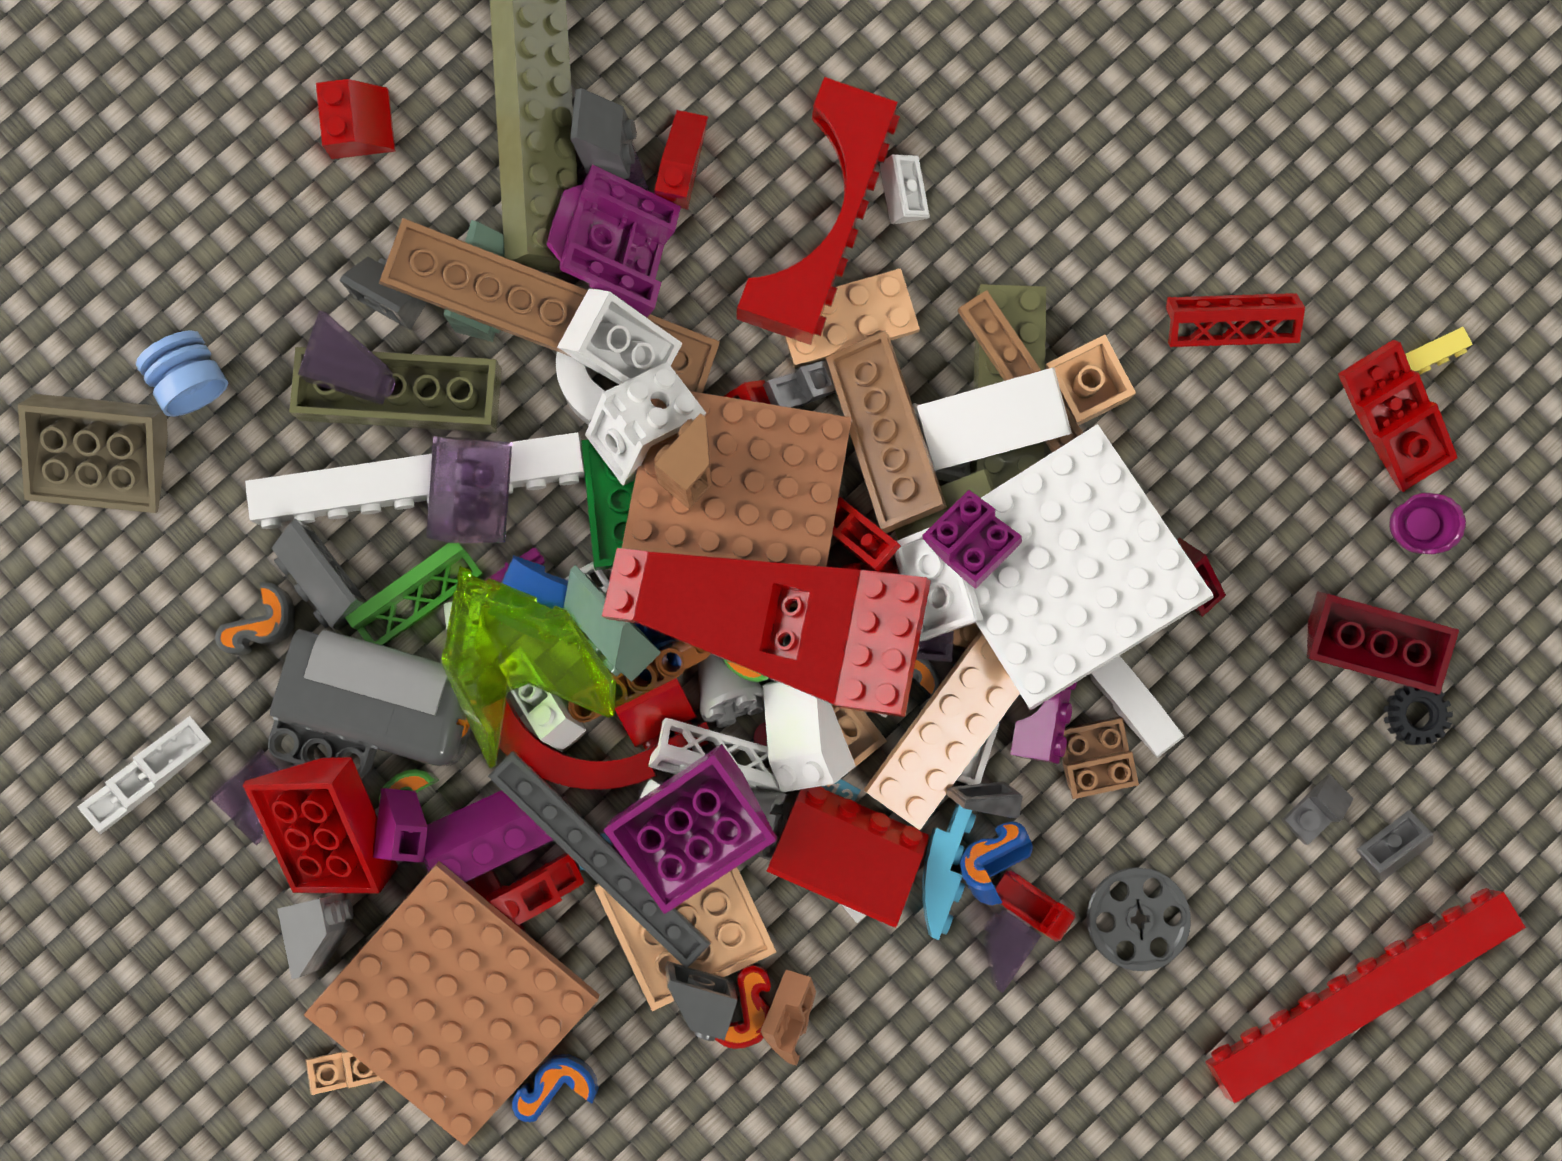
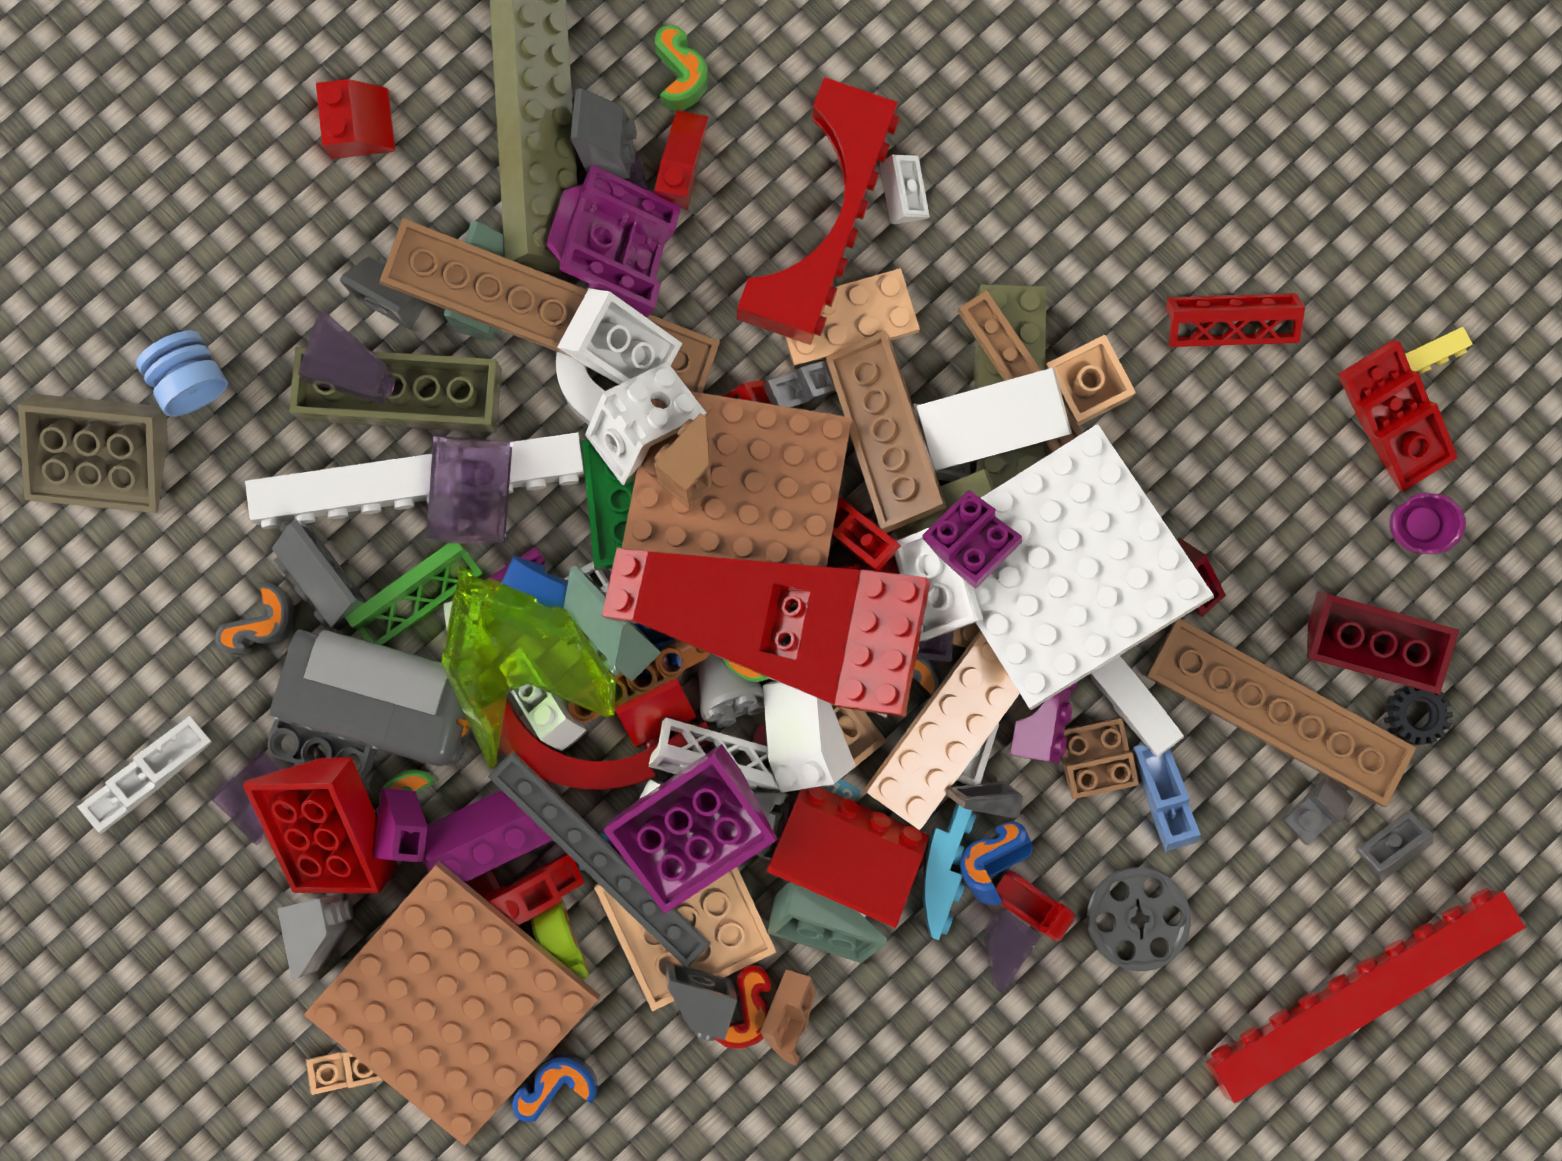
(556, 936): none -> lime animal
(686, 64): none -> bright green animal
(823, 924): none -> sand green slope
(1166, 798): none -> medium blue slope
(1281, 712): none -> medium nougat plate

